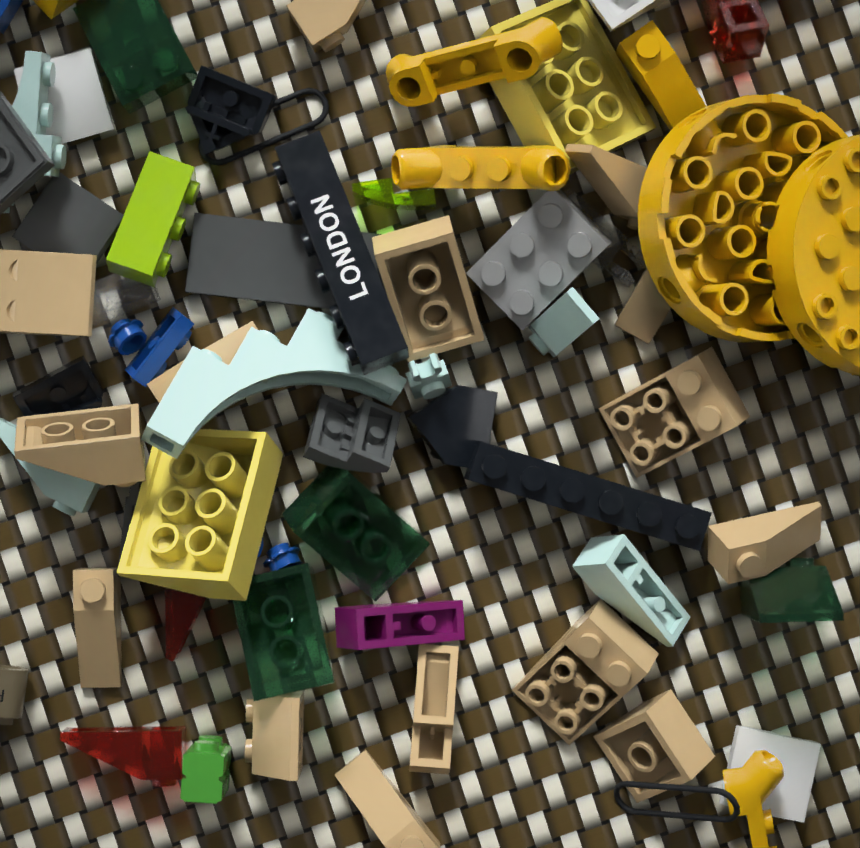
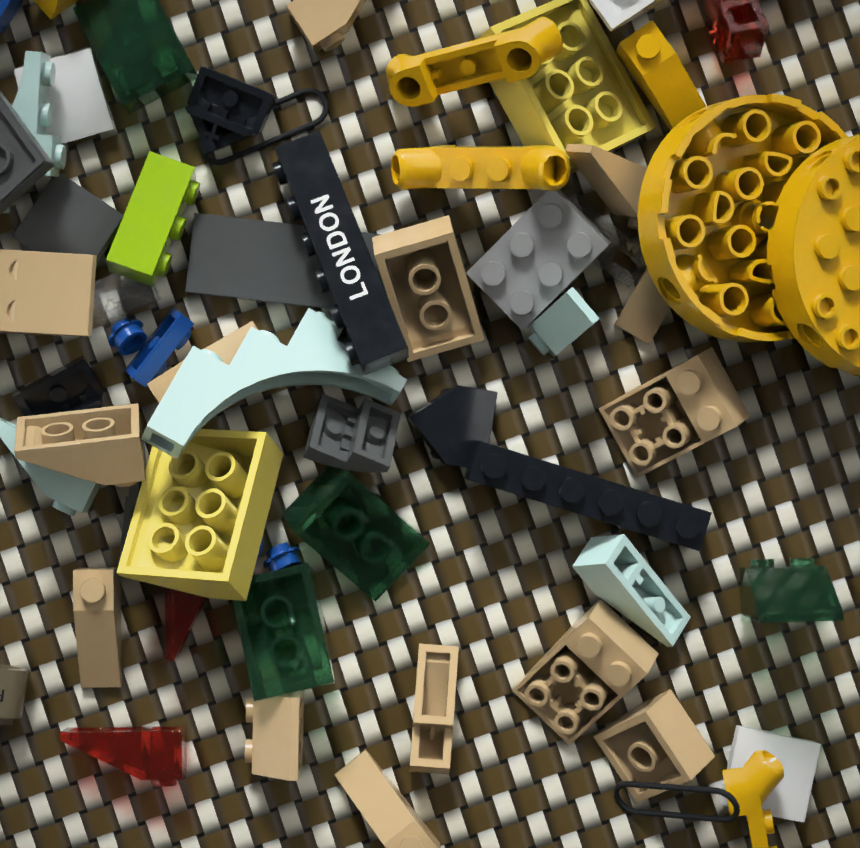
(206, 770): bright green brick -> none
(381, 193): clear neon green slope -> none
(399, 624): magenta slope -> none
(428, 378): light aqua plate -> none
(762, 542): tan slope -> none

